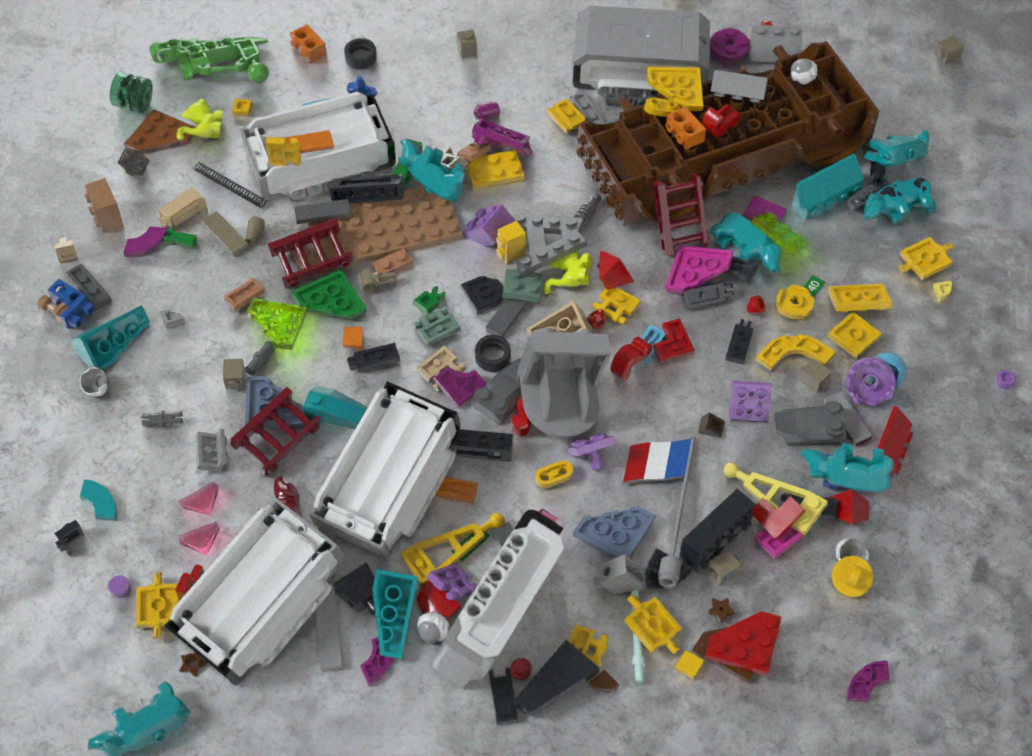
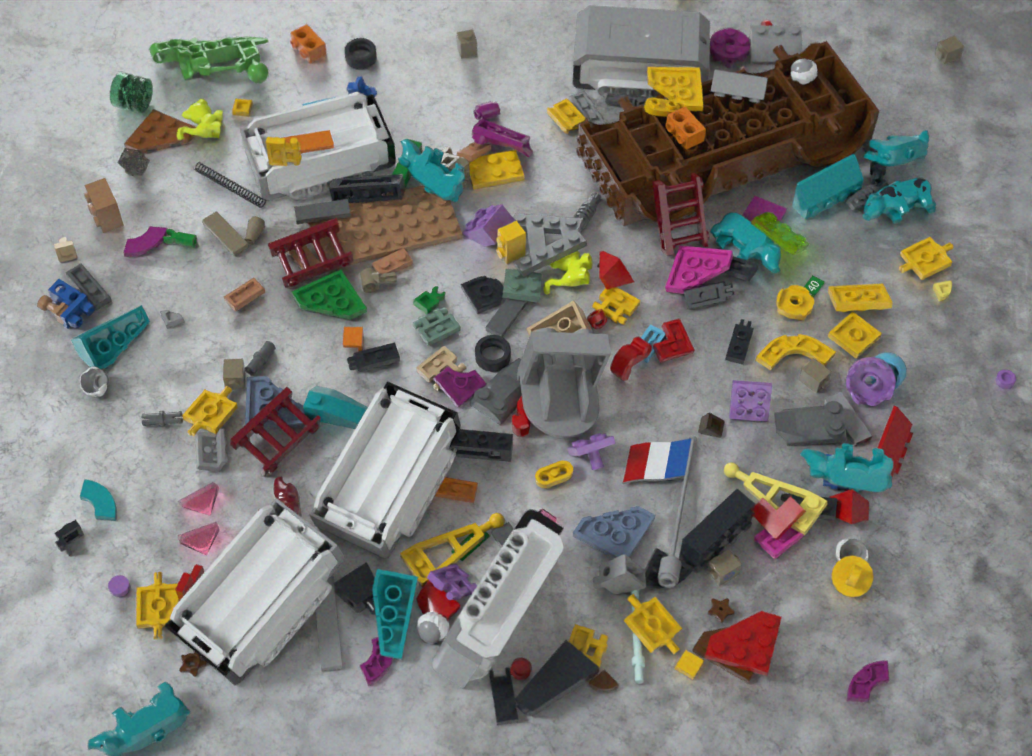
(181, 208): tan window -> none
(210, 411): none -> yellow plate
(277, 321): clear neon green plate -> none
(718, 122): red animal -> none
(756, 305): red tile -> none

